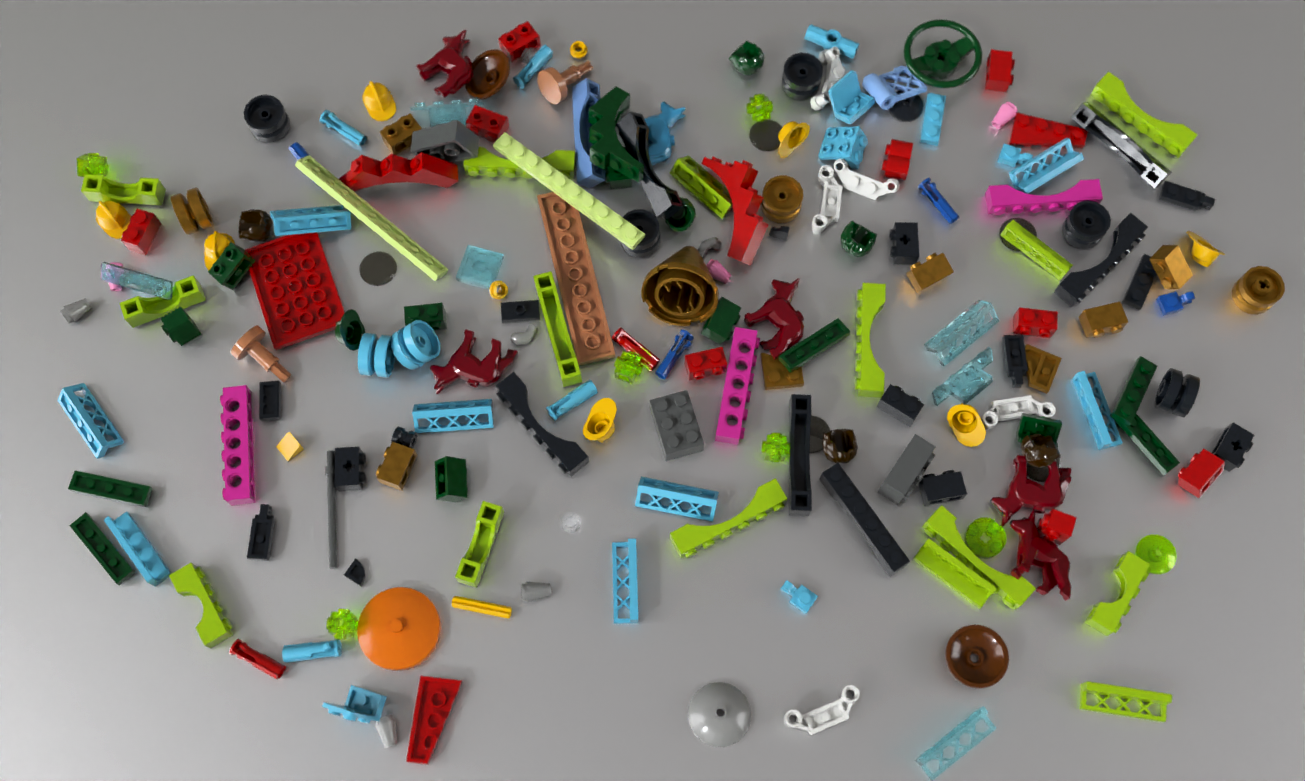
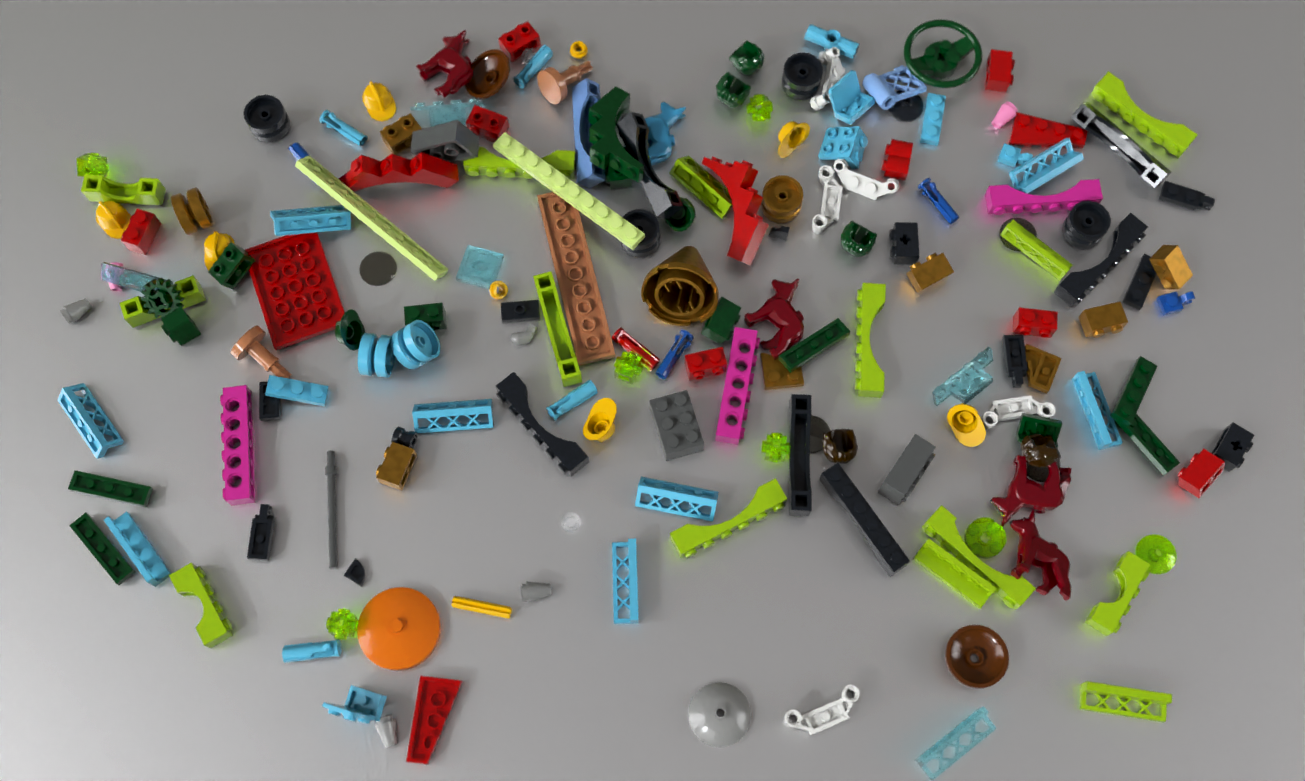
(161, 298): none -> dark green gear
(255, 225): dark brown hair -> none
(257, 659): red piece -> none
(289, 446): yellow slope -> none
(296, 390): none -> medium azure plate
(344, 459): black brick -> none
(451, 479): dark green brick -> none
(469, 368): dark red animal -> none
(485, 532): lime arch -> none
(707, 244): light grey arm -> none
(718, 271): bright pink cone -> none
(732, 90): none -> dark green hair
(765, 135): clear smoke piece -> none
(801, 597): medium azure plate -> none
(900, 405): black brick -> none
(942, 488): black brick -> none
(961, 327): clear light blue fence -> none
(1056, 526): red brick -> none
(1177, 392): black wheel -> none
(1203, 251): yellow piece -> none
(1258, 290): pearl gold wheel -> none

